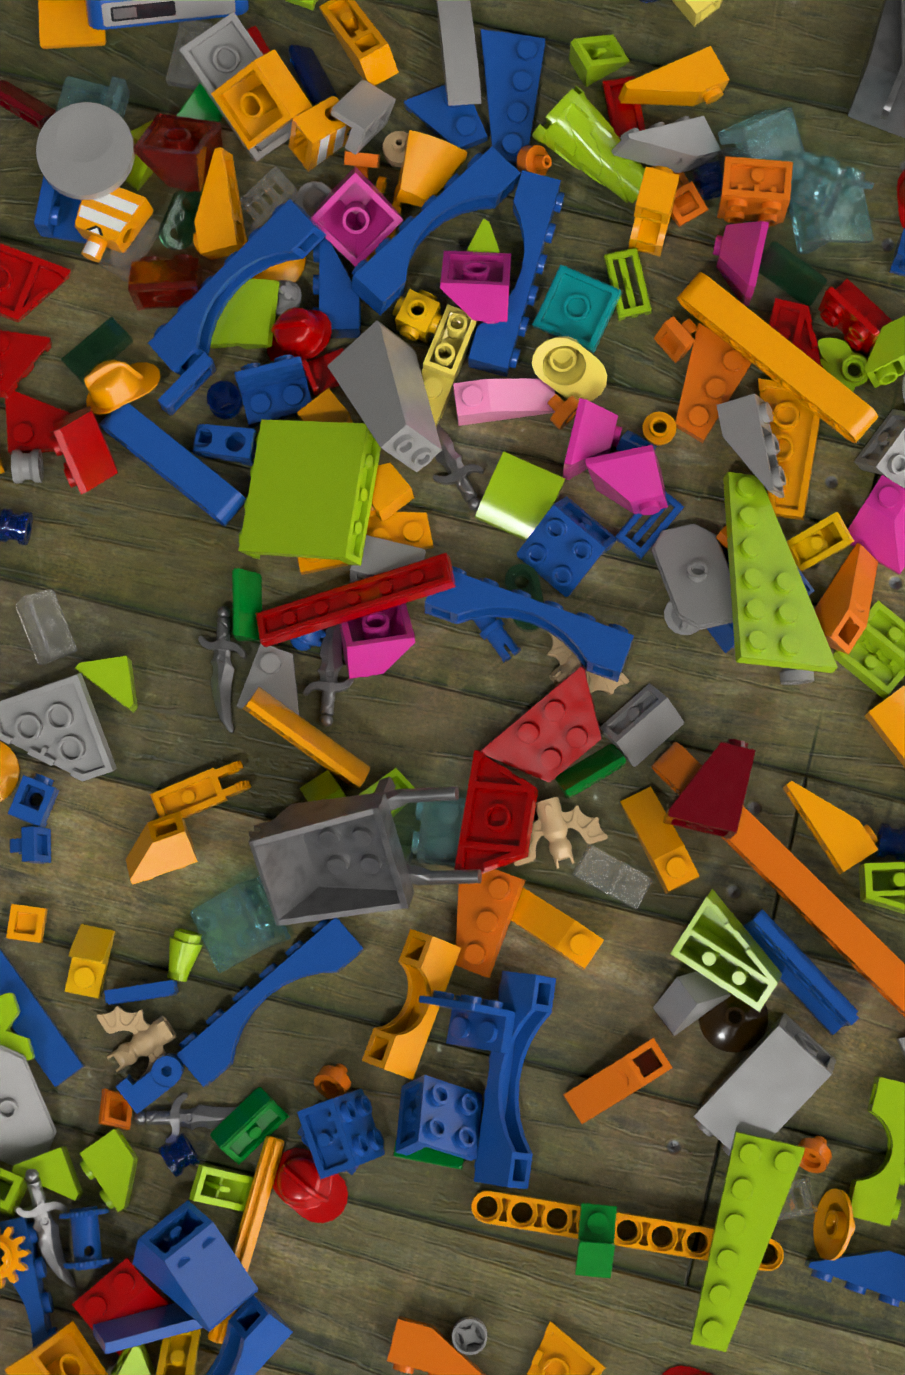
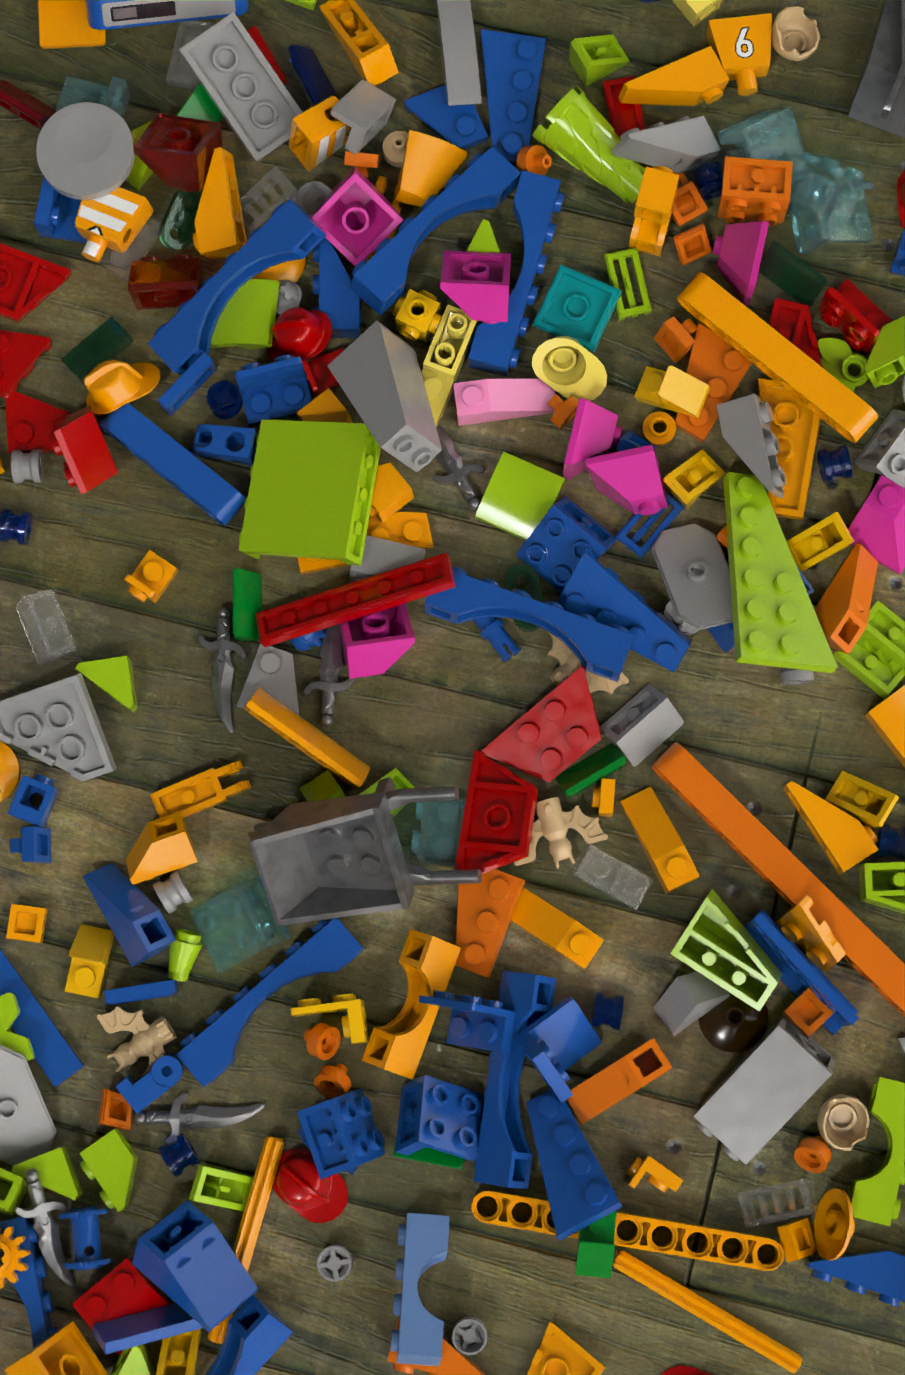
(130, 914): none -> blue slope
(150, 578): none -> light orange bracket
(173, 892): none -> light grey wheel
(248, 1125): green slope -> none
(261, 99): light orange slope -> none
(322, 1041): none -> orange tile
(329, 1269): none -> light grey wheel
(353, 1025): none -> yellow bracket
(419, 1332): none -> medium blue arch
(557, 1043): none -> blue bracket
(571, 1173): none -> blue wing
(604, 797): none -> light orange plate
(607, 599): none -> blue wing
(607, 1011): none -> clear blue wheel
(660, 1175): none -> light orange bracket
(672, 390): none -> yellow slope
(692, 244): none -> orange slope
(693, 478): none -> yellow slope
(707, 1311): none -> light orange axle
(716, 793): dark red slope -> none
(742, 48): none -> light orange torso
(748, 1210): lime wing -> none
(794, 34): none -> tan hair
(797, 1240): none -> light orange plate
(807, 1013): none -> orange tile
(813, 937): none -> light orange wing
(834, 463): none -> clear blue wheel
(843, 1121): none -> tan hair
(862, 799): none -> yellow slope

